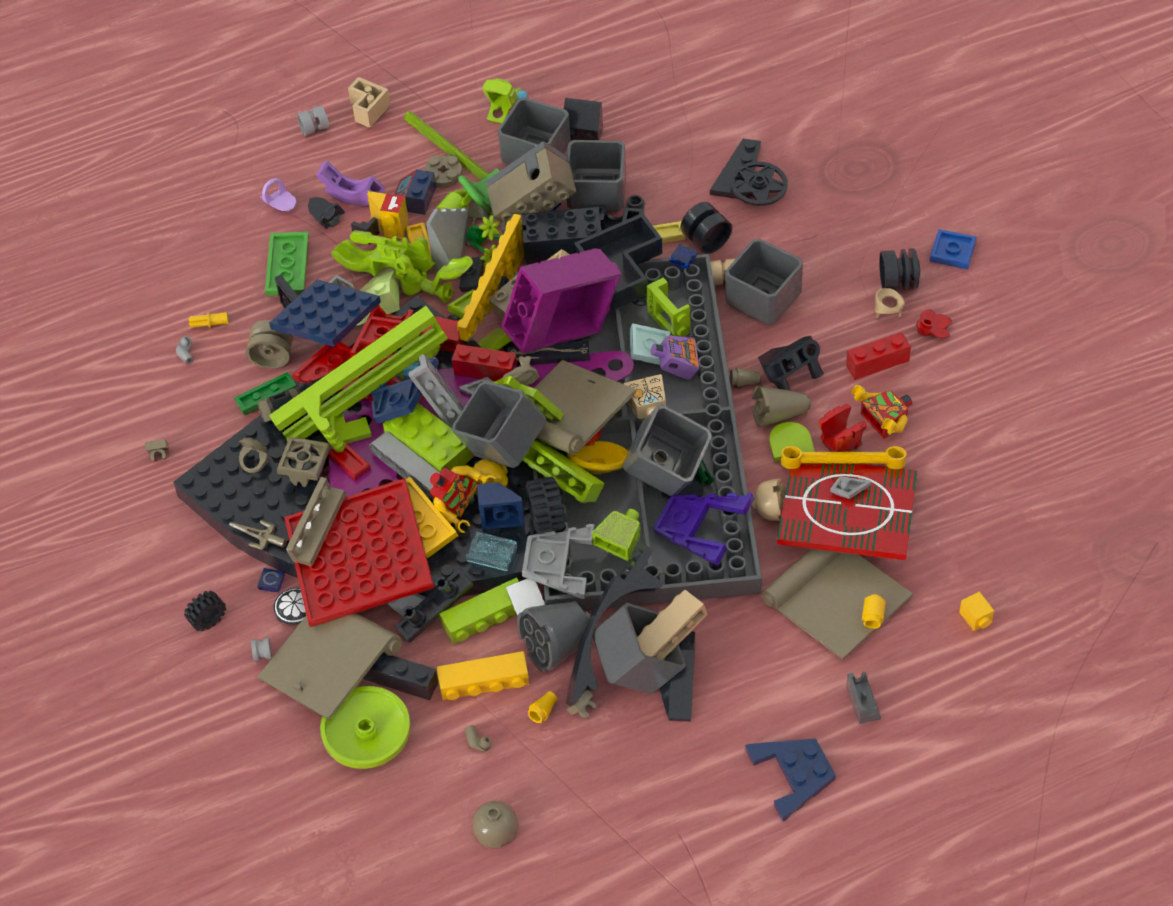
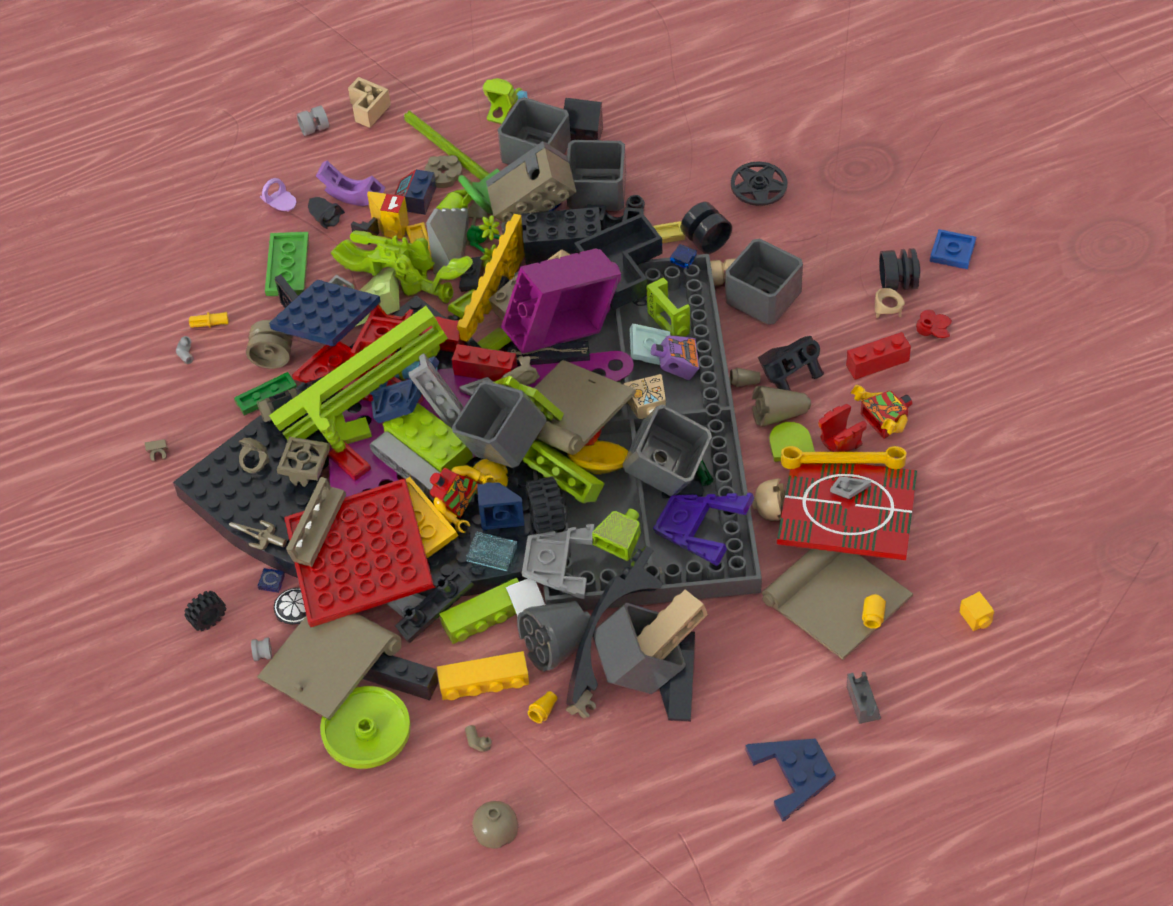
(746, 152): black wing -> none

